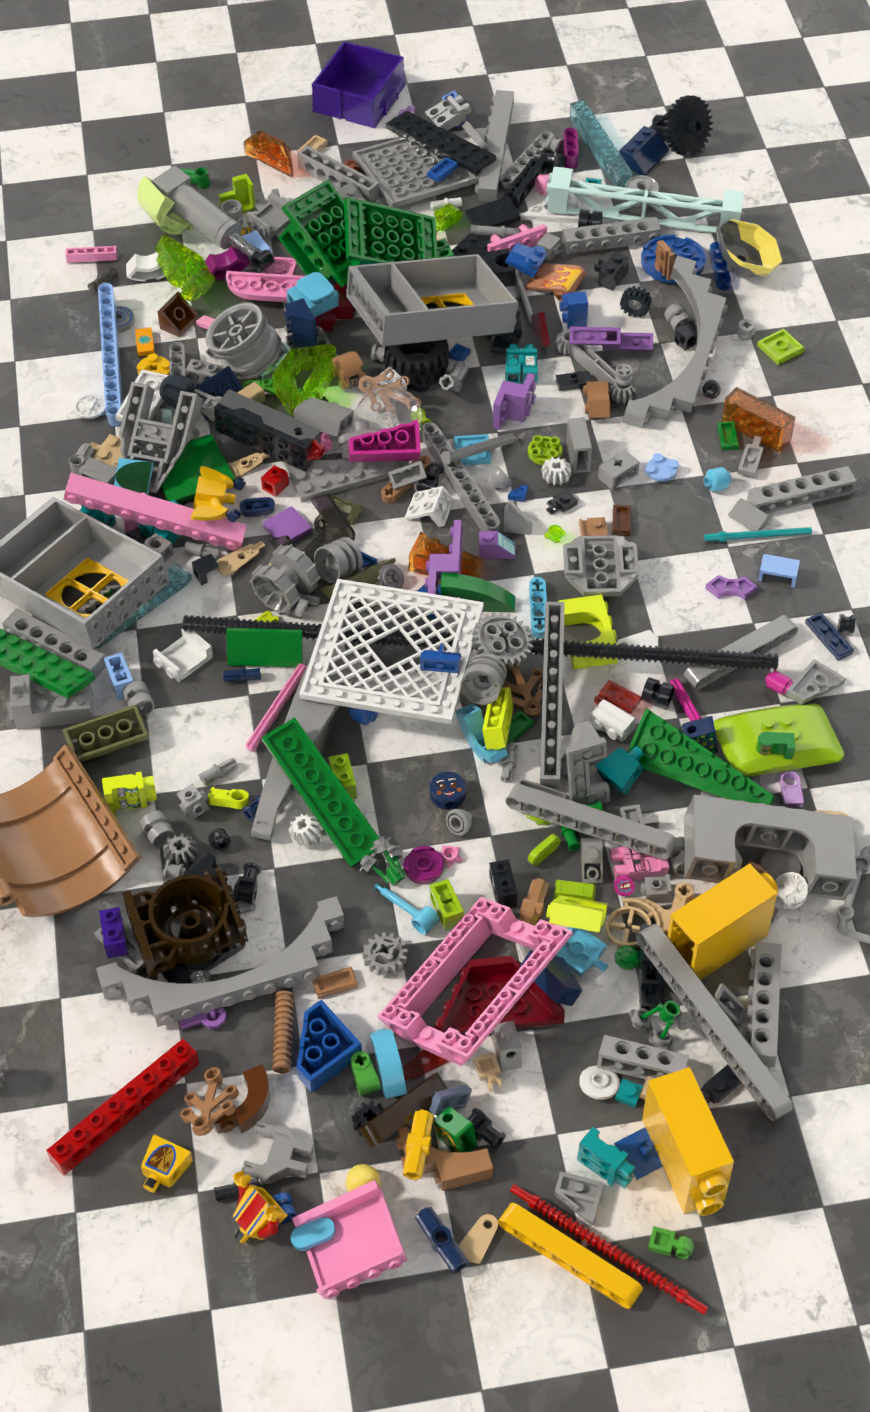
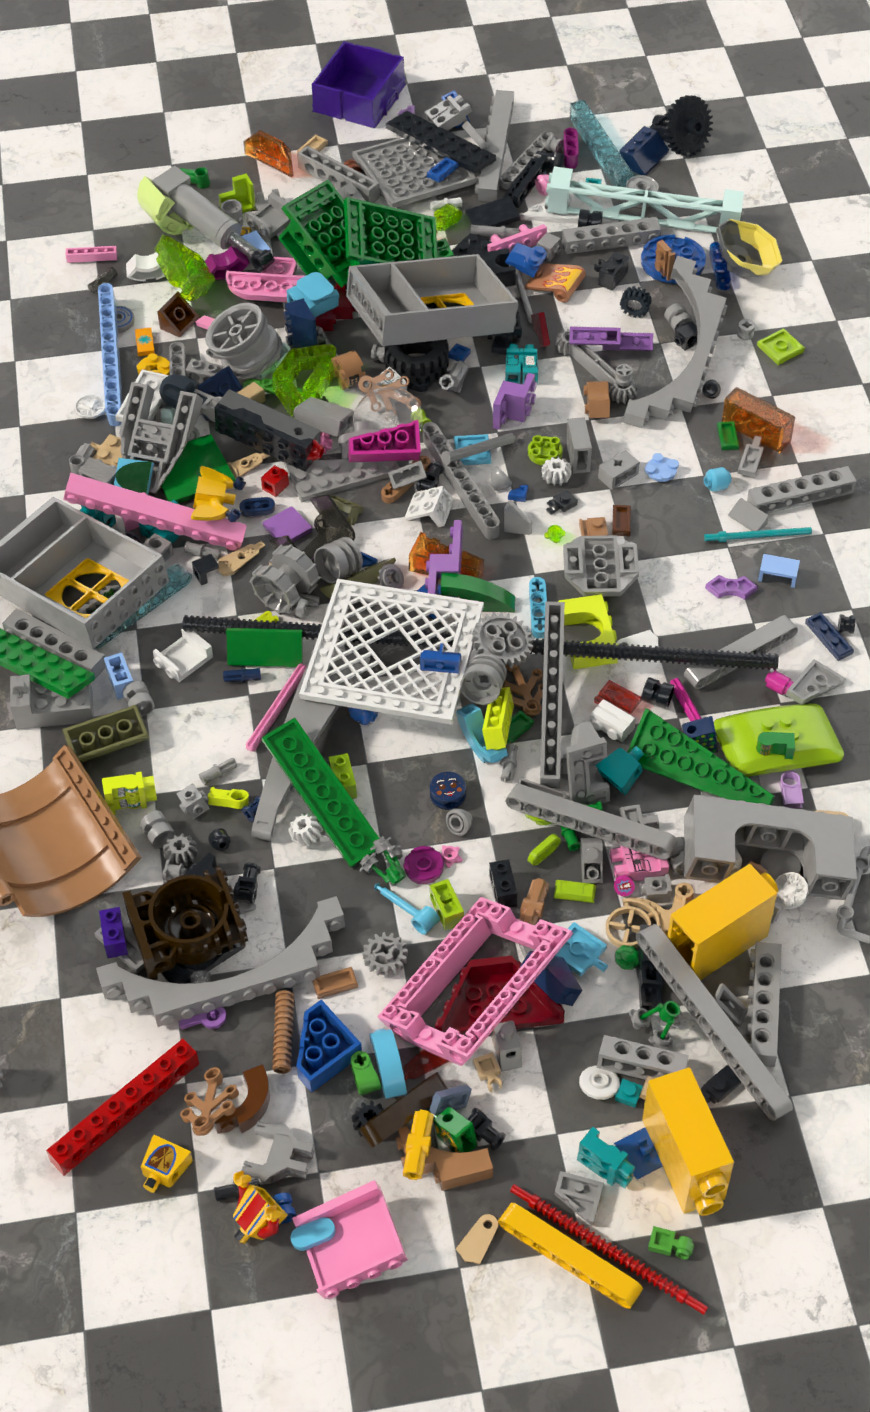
(361, 1175): light yellow hair -> none
(448, 1250): dark blue piece -> none
(495, 546): medium lavender slope -> none
(572, 380): black plate -> none
(574, 309): blue brick -> none
(577, 913): neon yellow arch -> none

